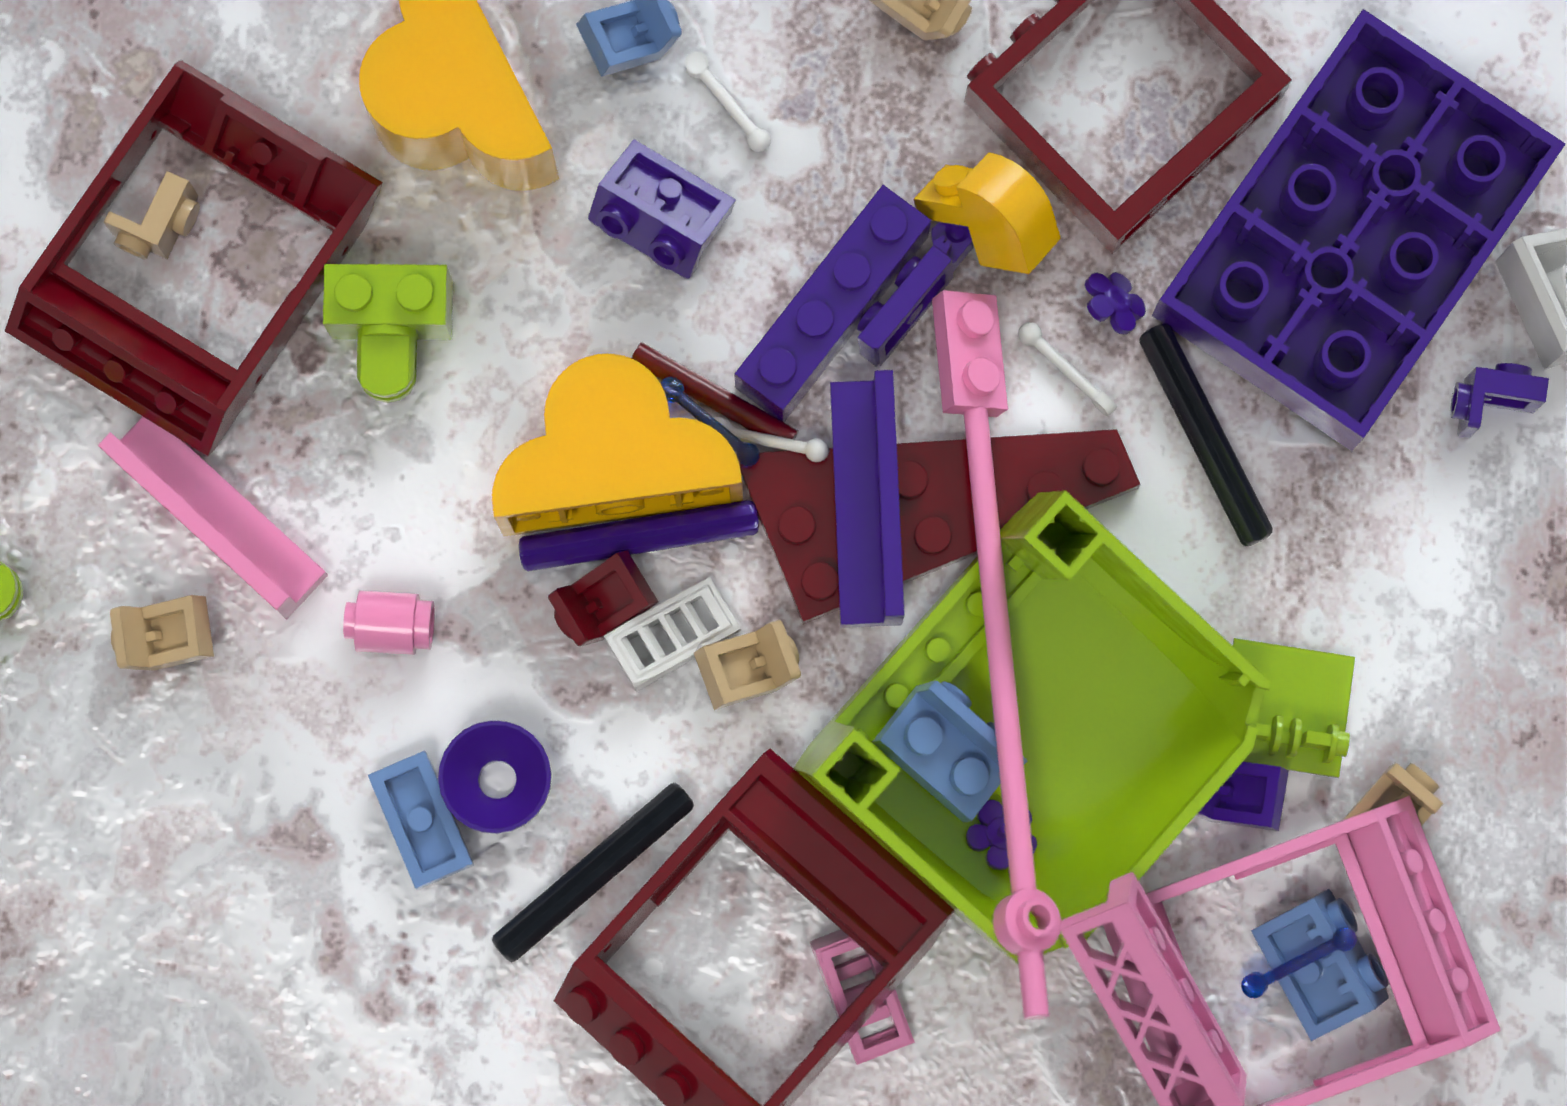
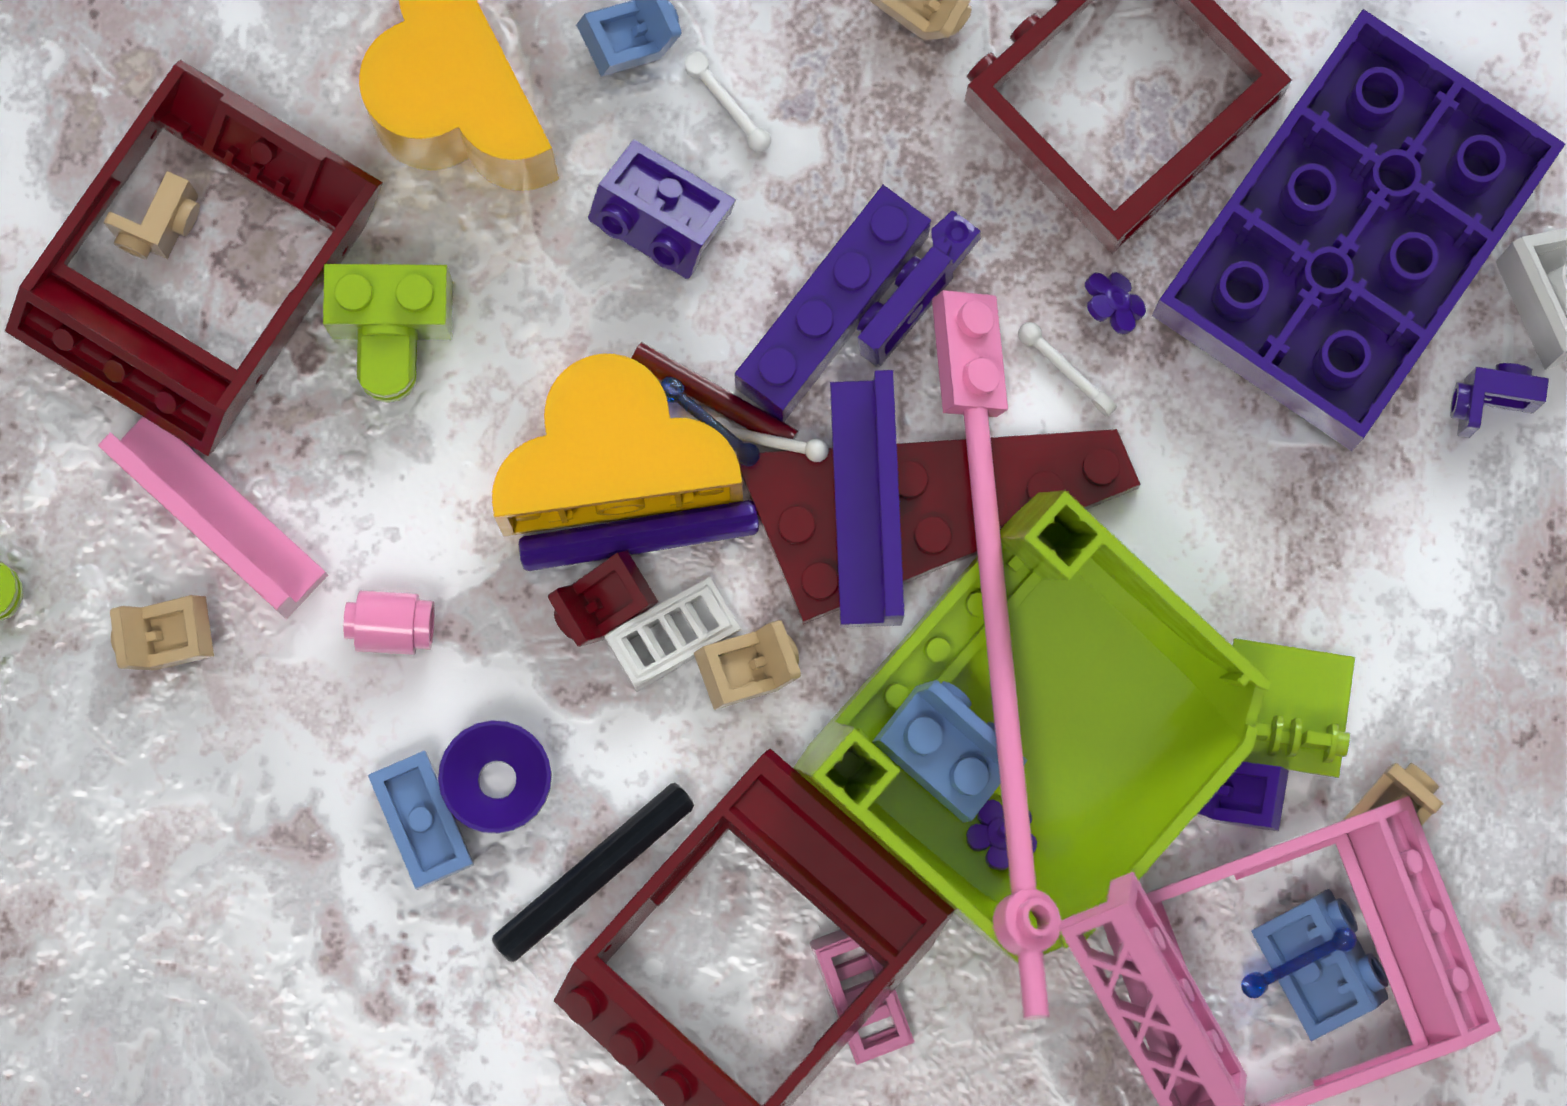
(1001, 207): yellow brick -> none
(1205, 435): black axle -> none

